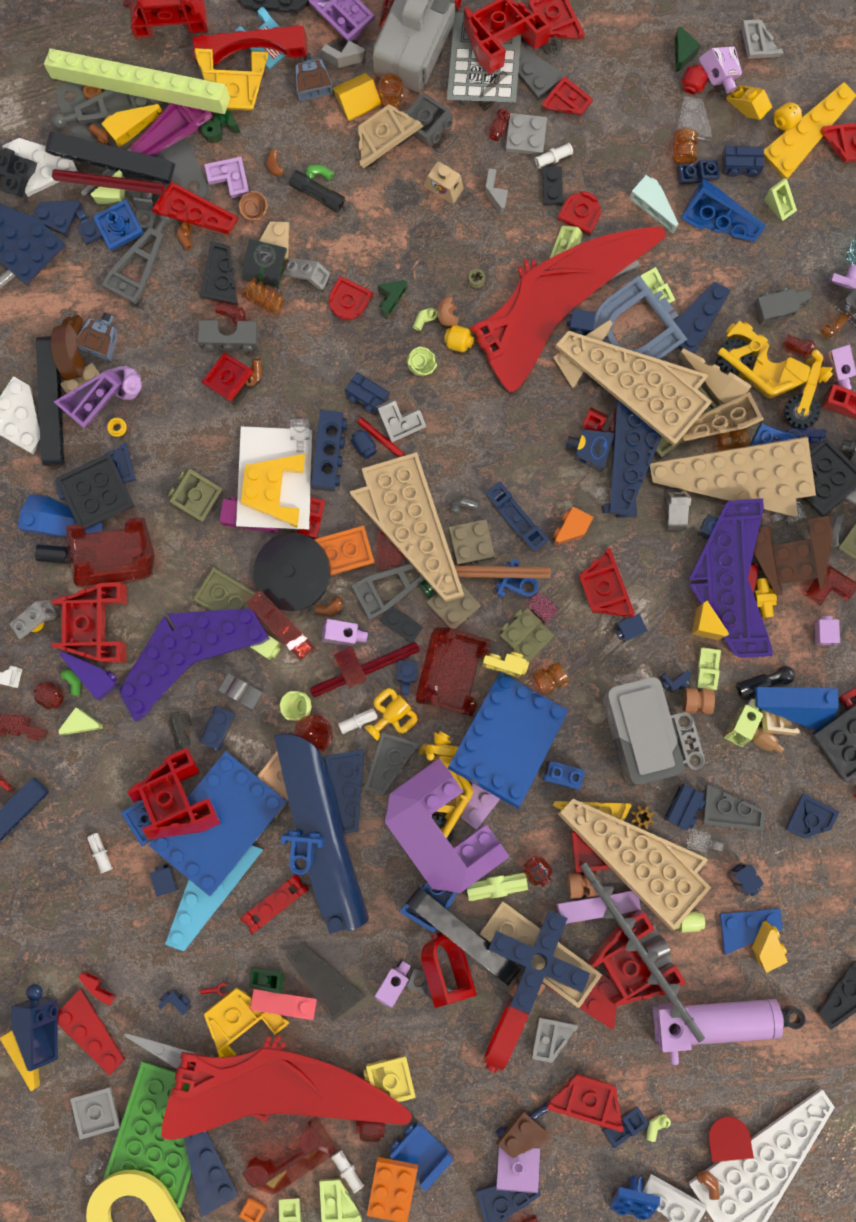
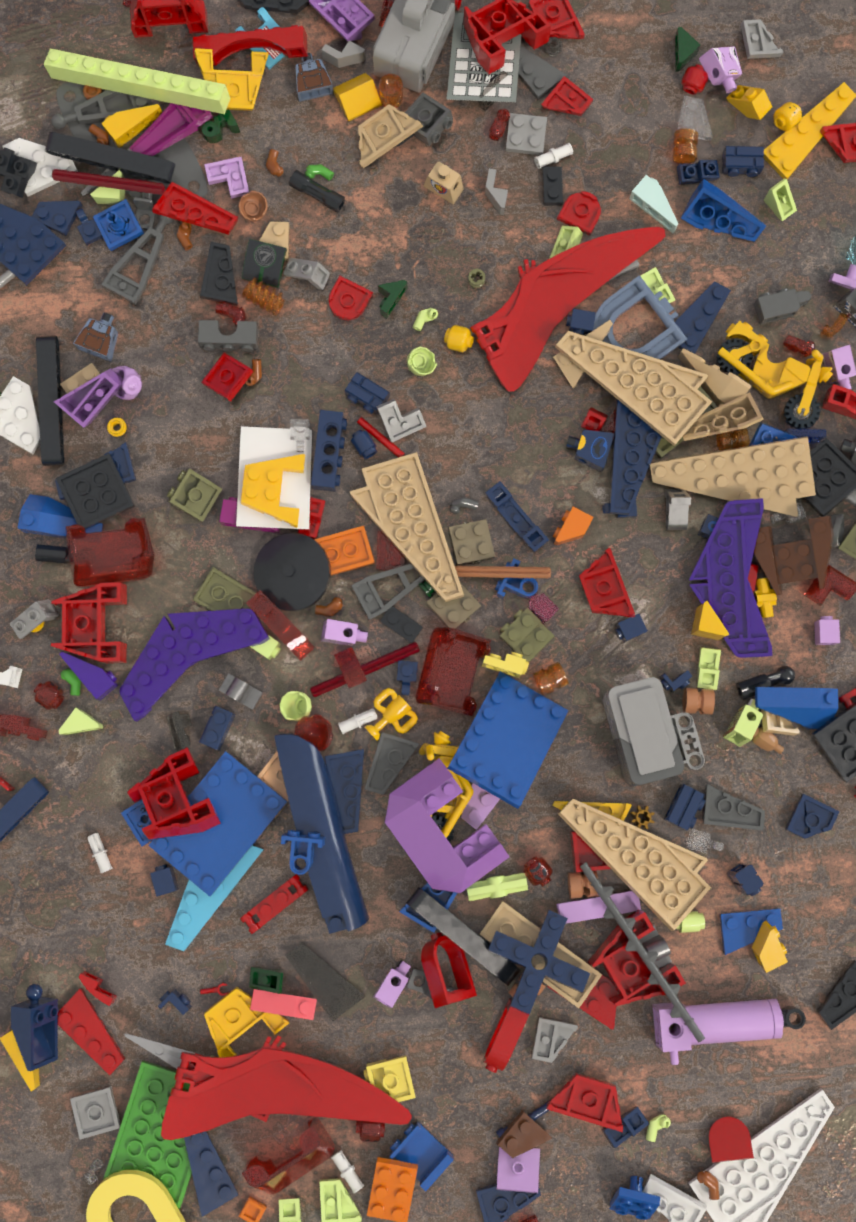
(65, 348): reddish brown arch -> none
(445, 312): nougat hair -> none
(563, 775): blue hips -> none

